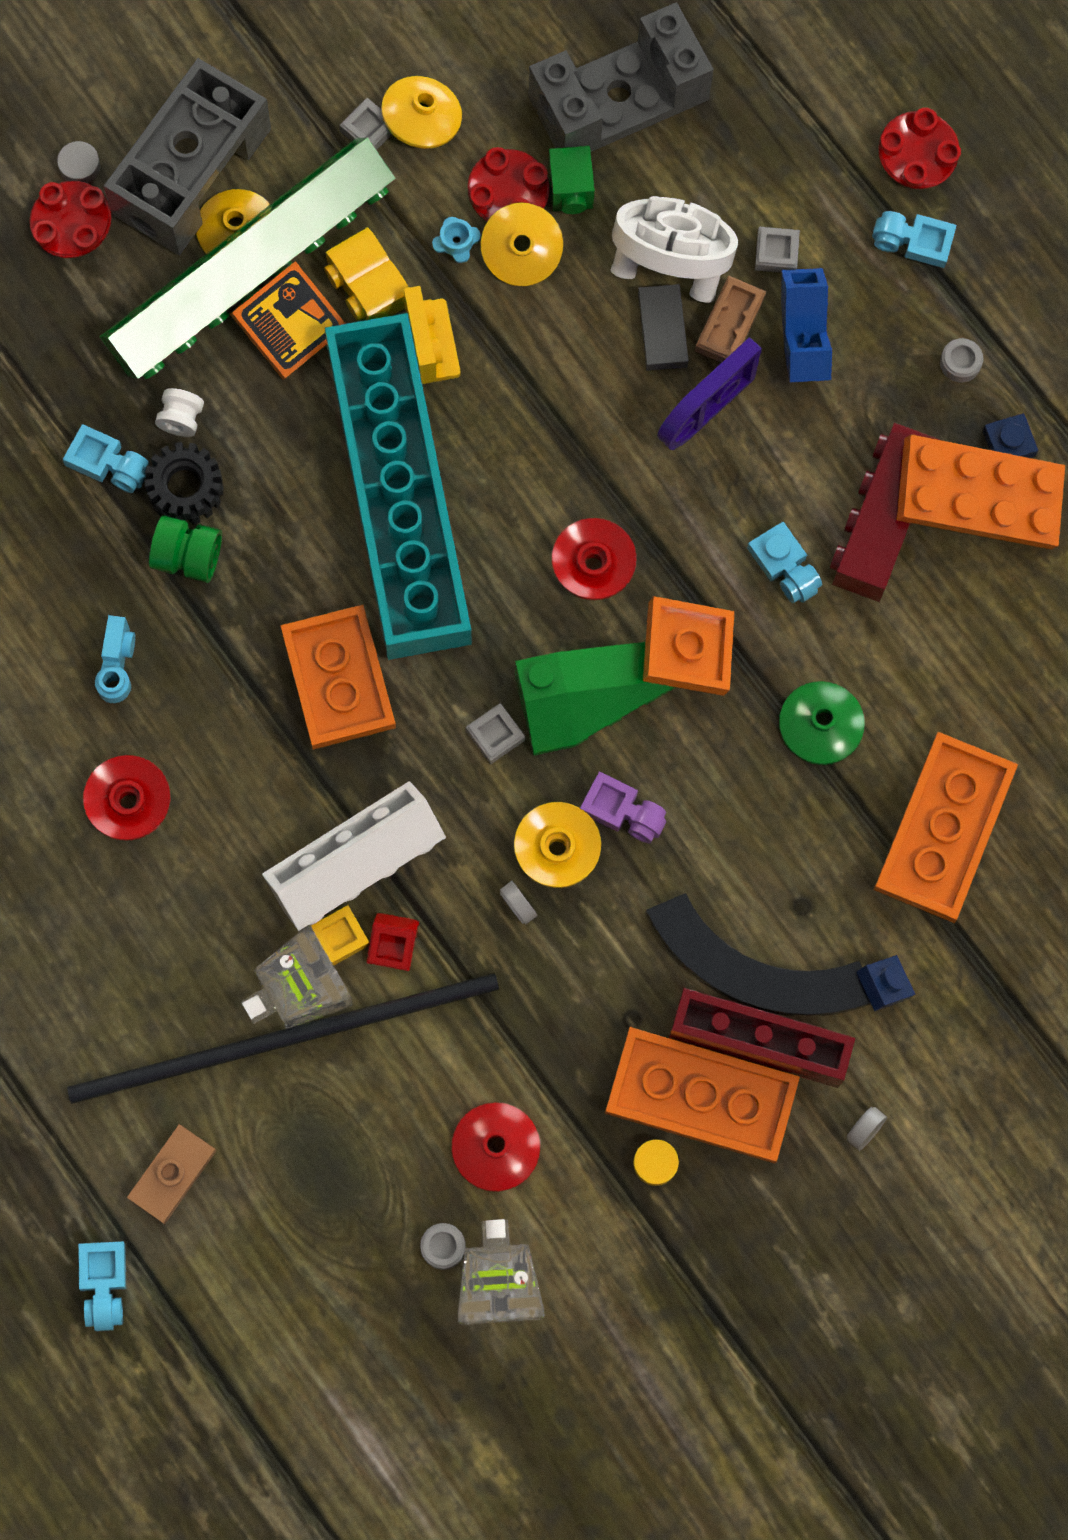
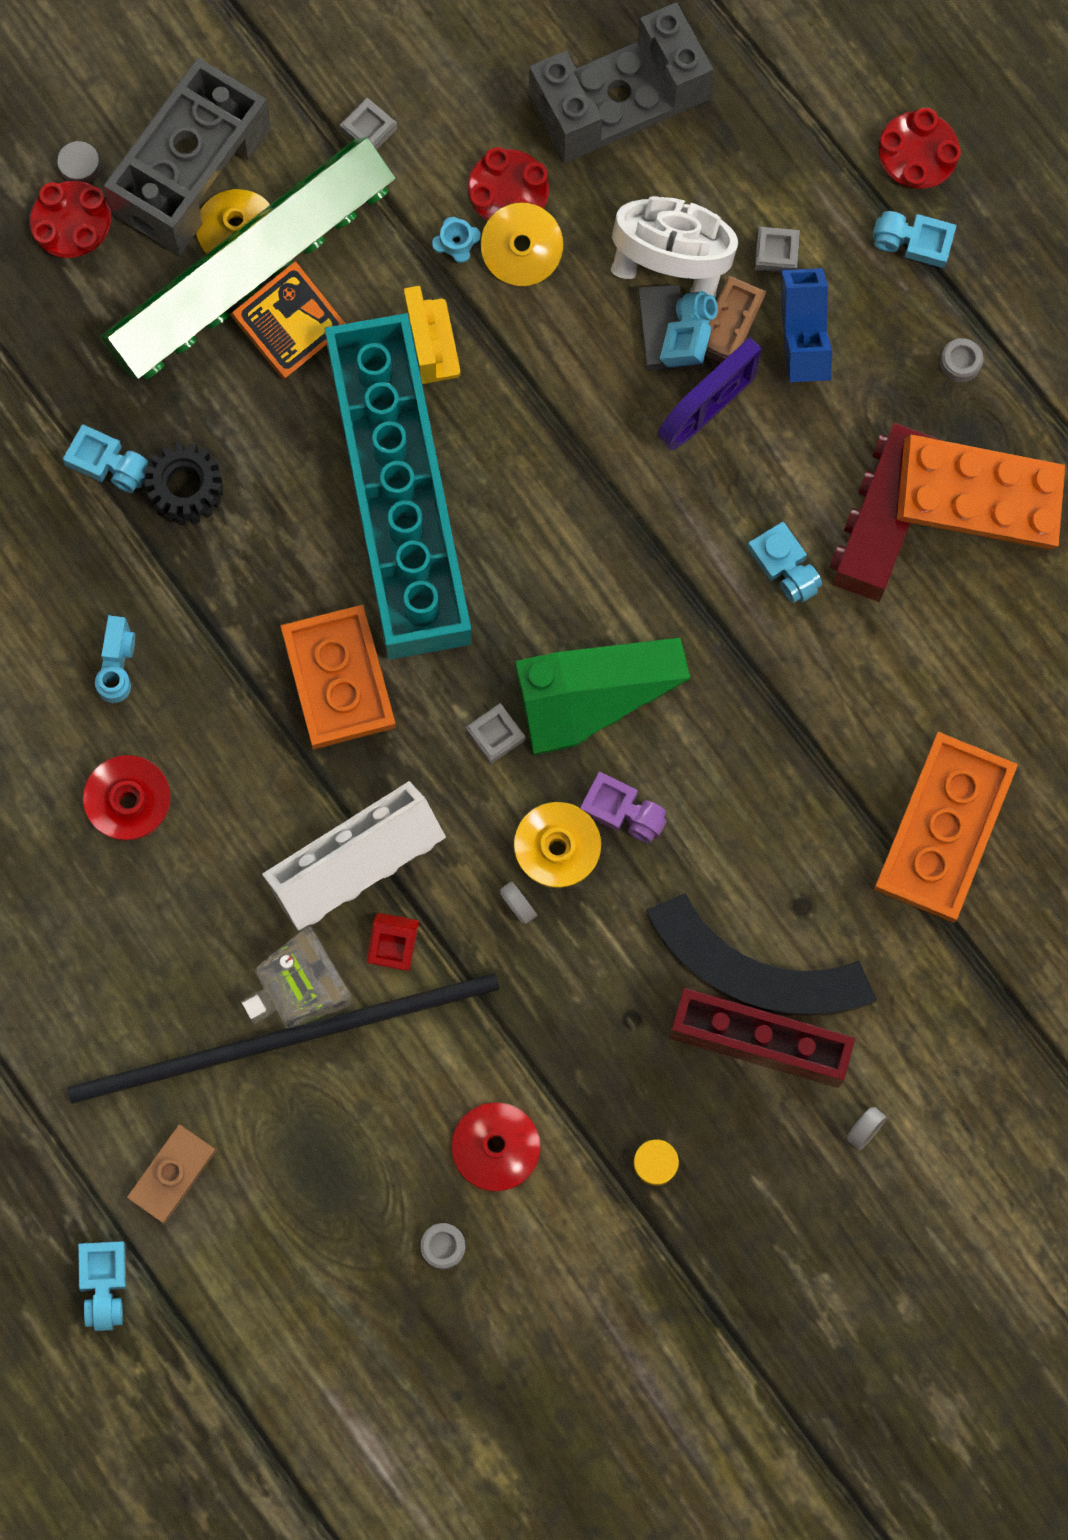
(179, 412): white wheel -> none
(187, 549): green wheel -> none
(340, 935): yellow tile -> none
(366, 276): yellow brick -> none
(418, 124): yellow dish -> none
(498, 1280): torso -> none
(571, 179): green brick -> none
(597, 540): red dish -> none
(688, 339): none -> medium azure plate
(688, 646): orange plate -> none
(702, 1095): orange plate -> none
(819, 742): green dish -> none
(885, 983): dark blue plate -> none
(1011, 436): dark blue plate -> none

